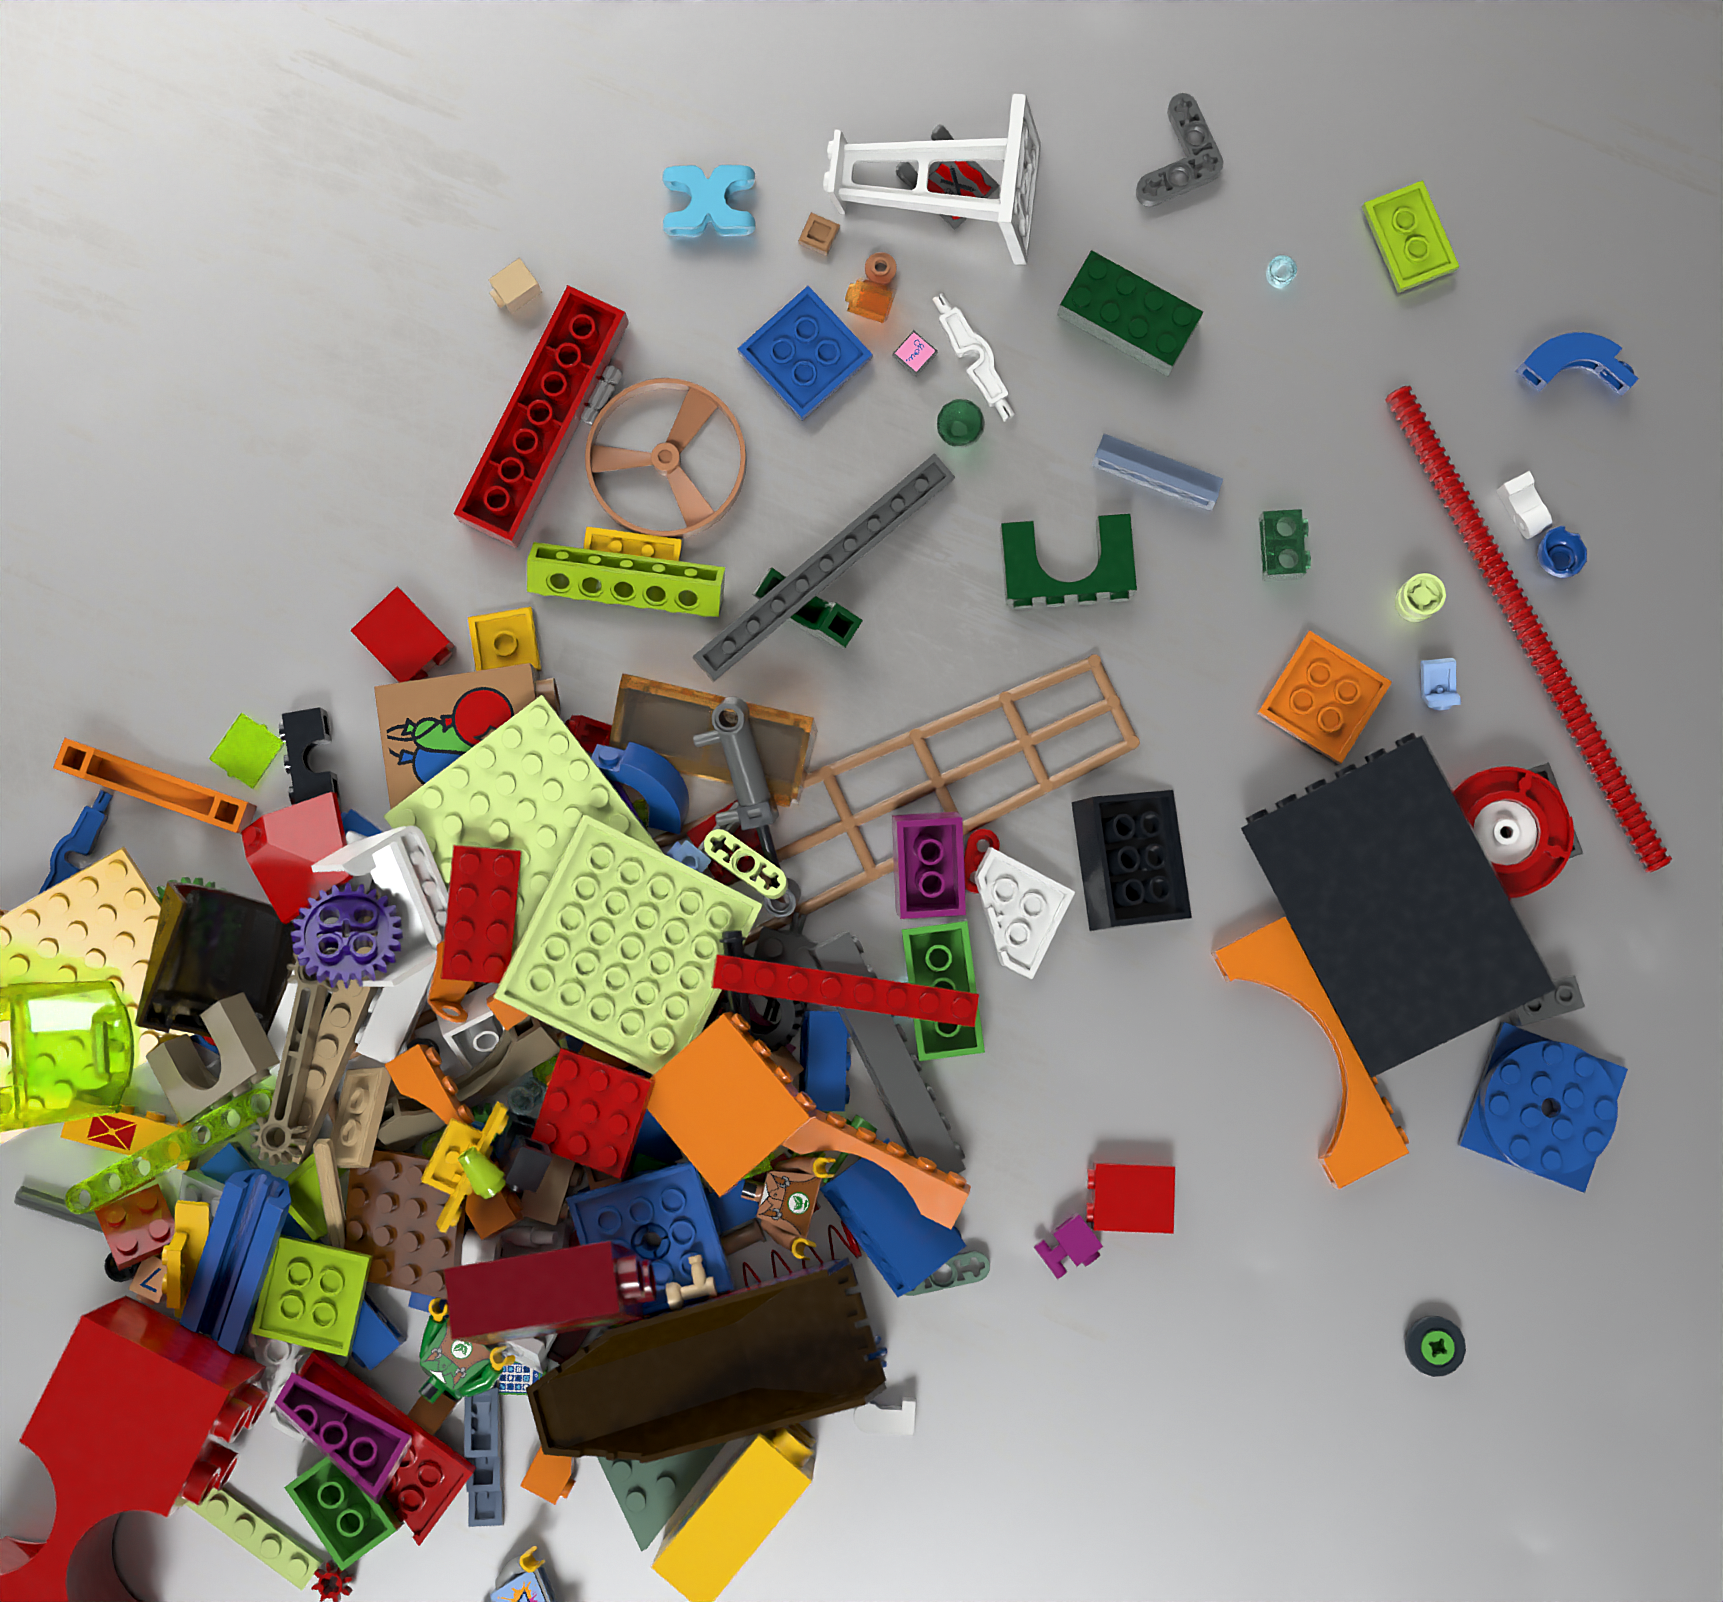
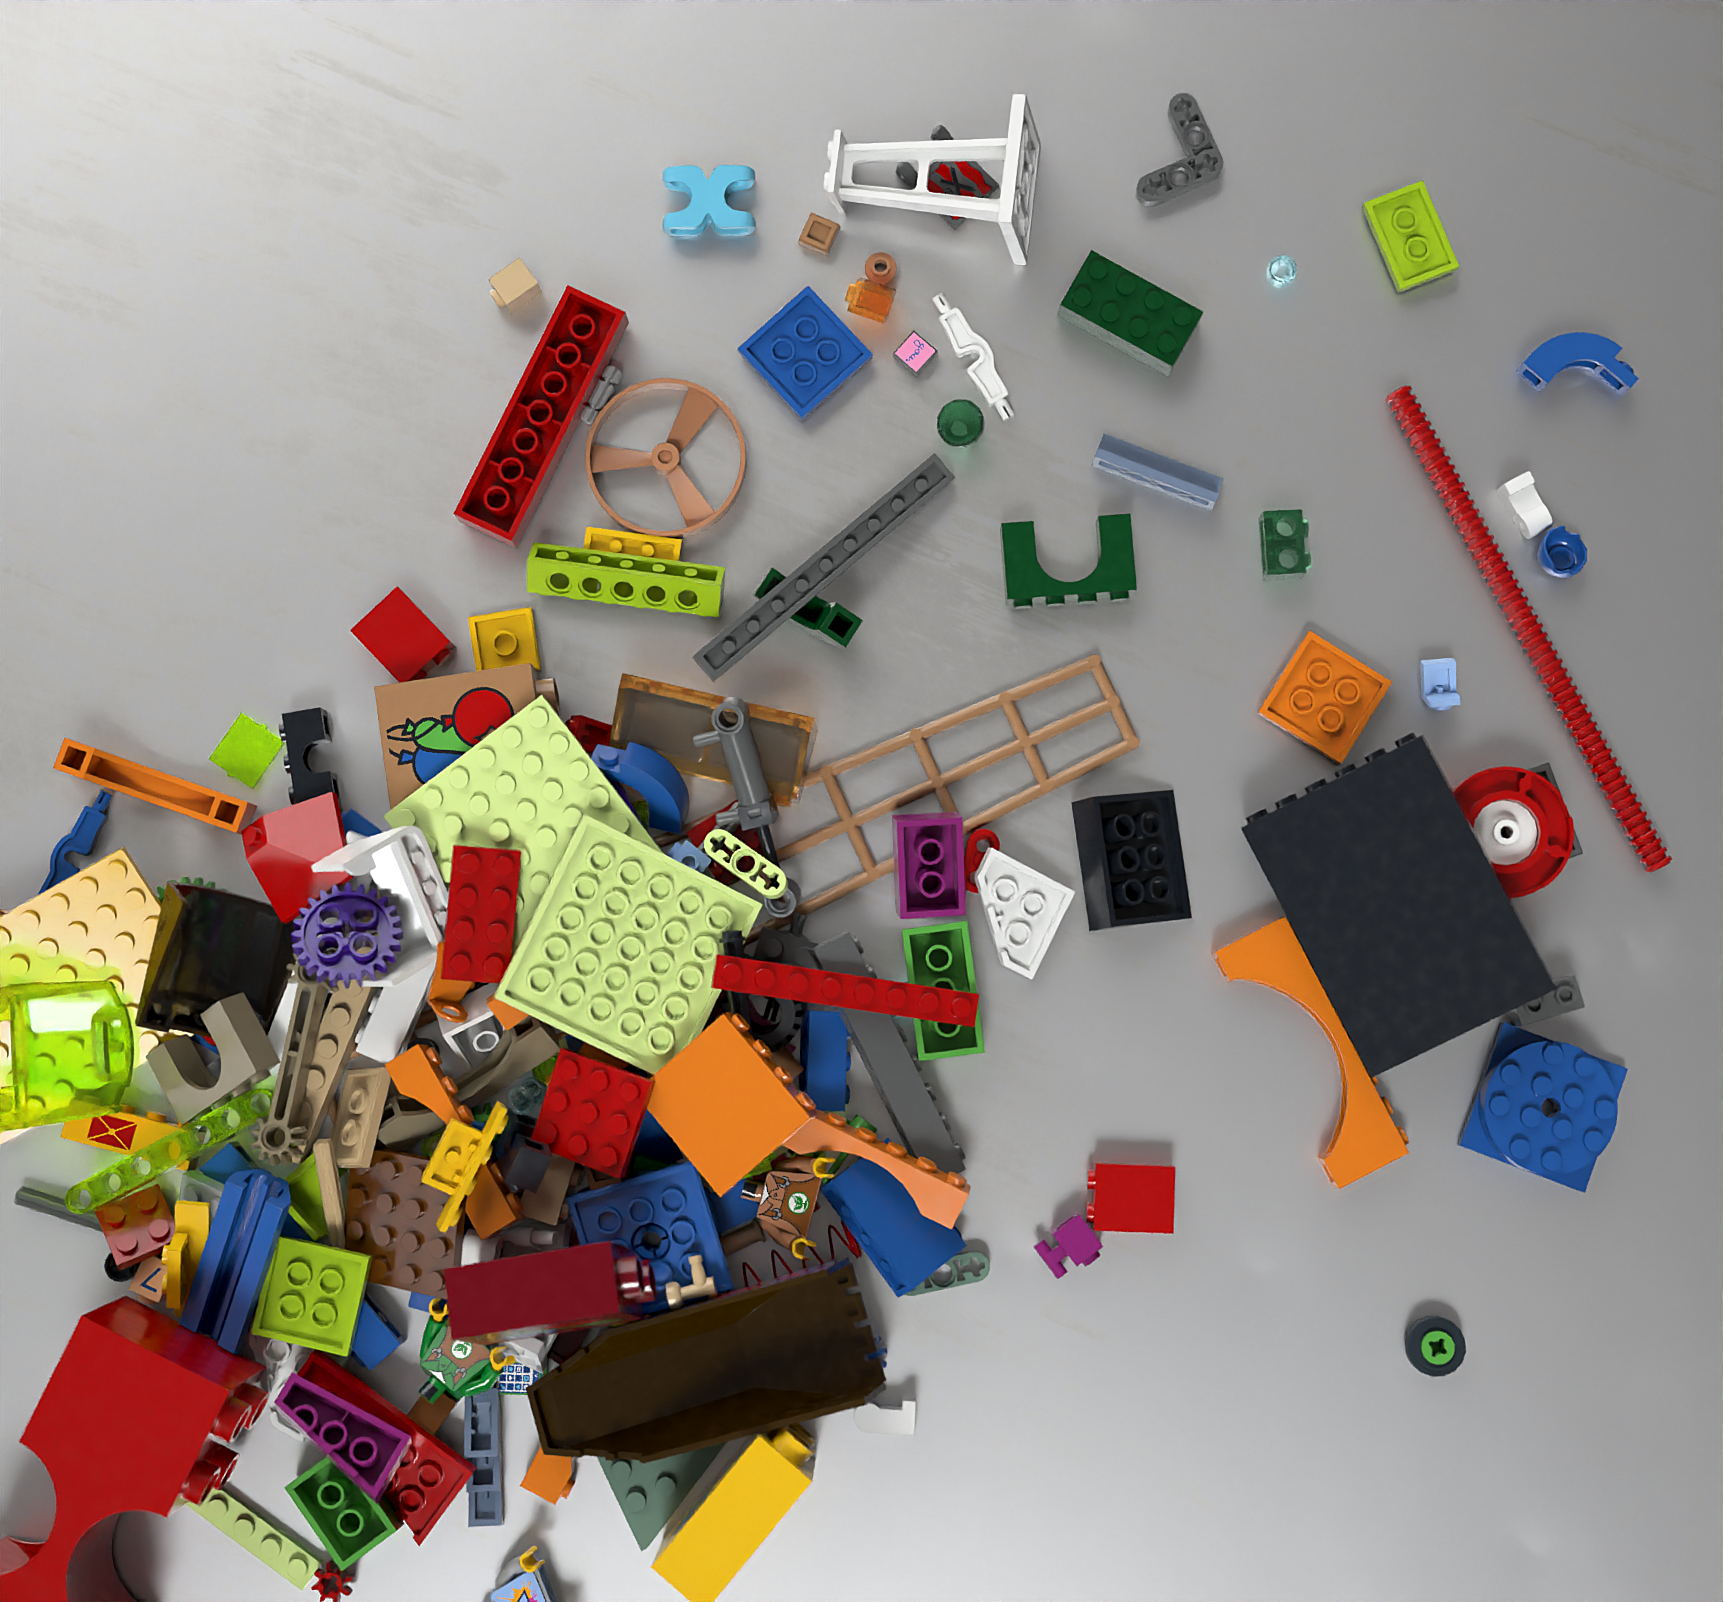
(482, 1173): lime cone -> none
(1420, 597): yellowish green wheel -> none

